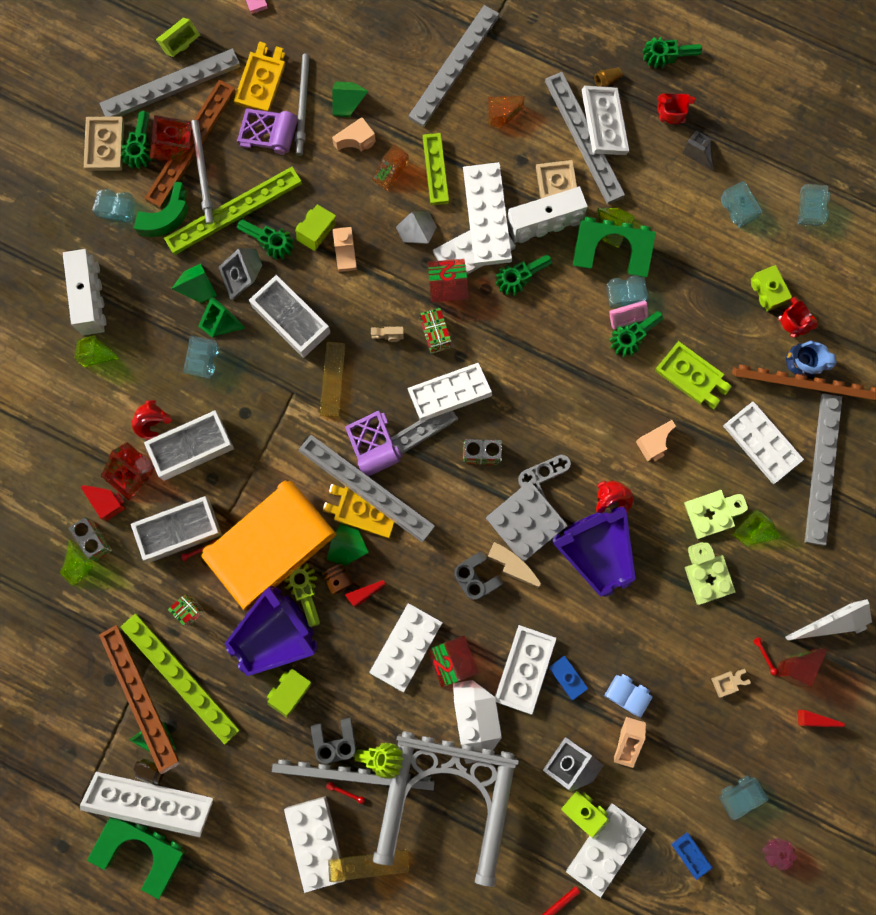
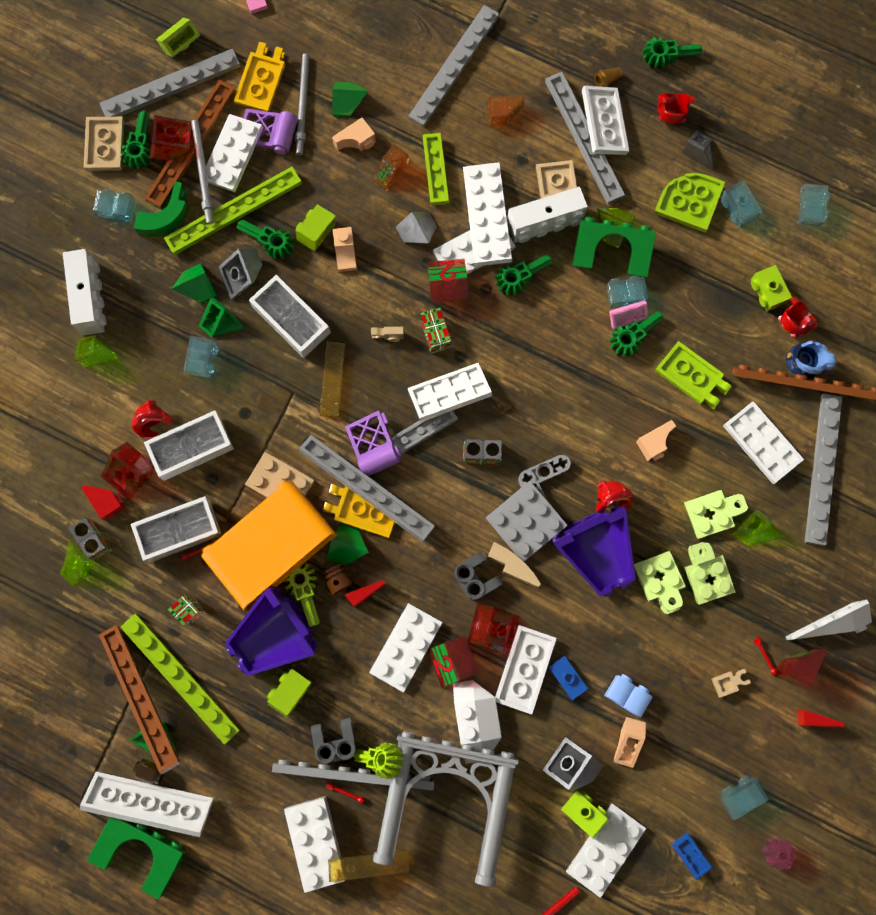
(232, 152): none -> white plate
(271, 472): none -> tan plate
(493, 628): none -> clear red slope
(663, 590): none -> yellowish green plate
(690, 200): none -> lime plate

